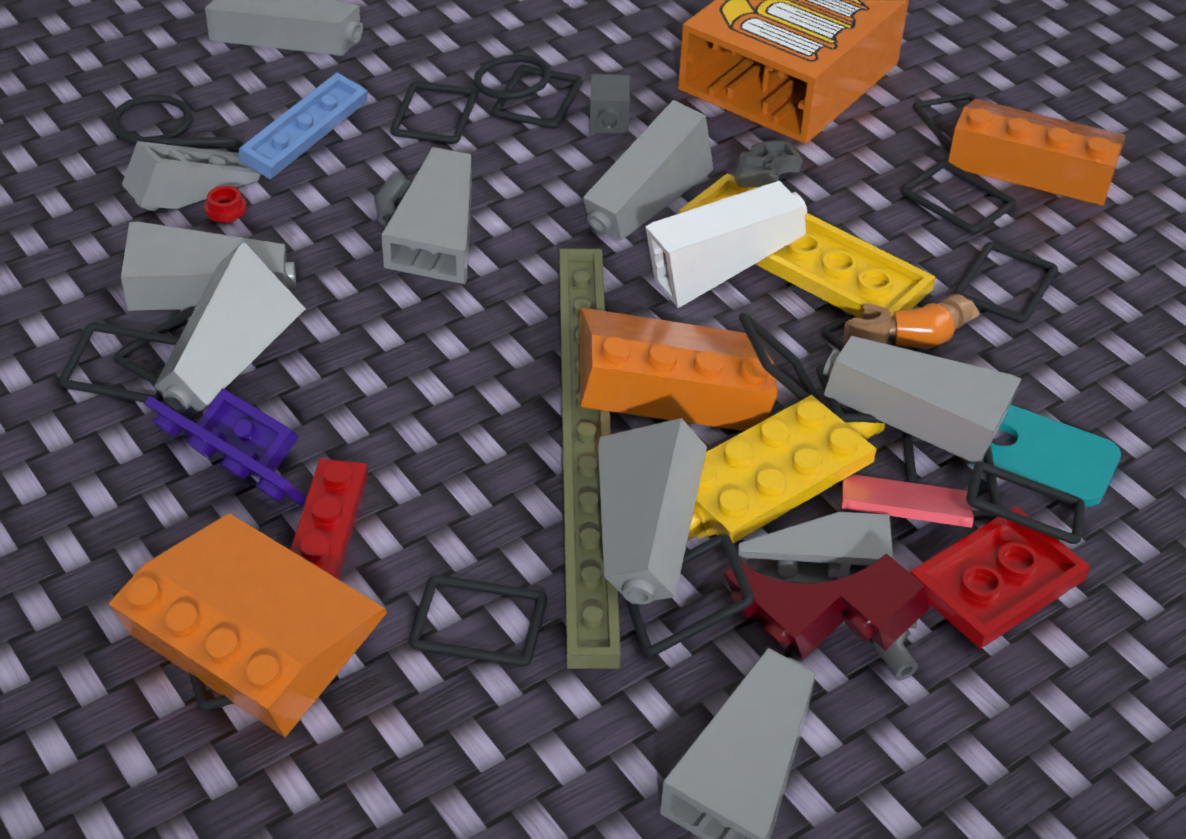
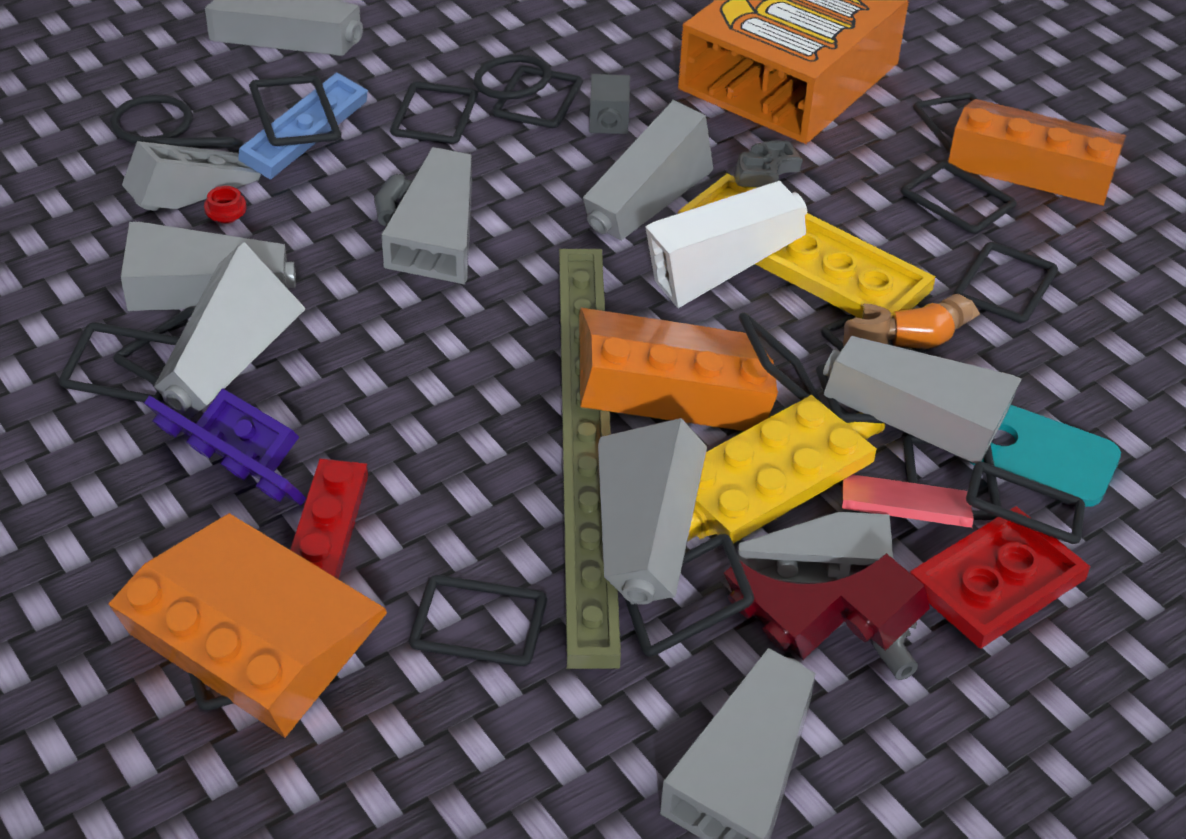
(255, 84): none -> black piece

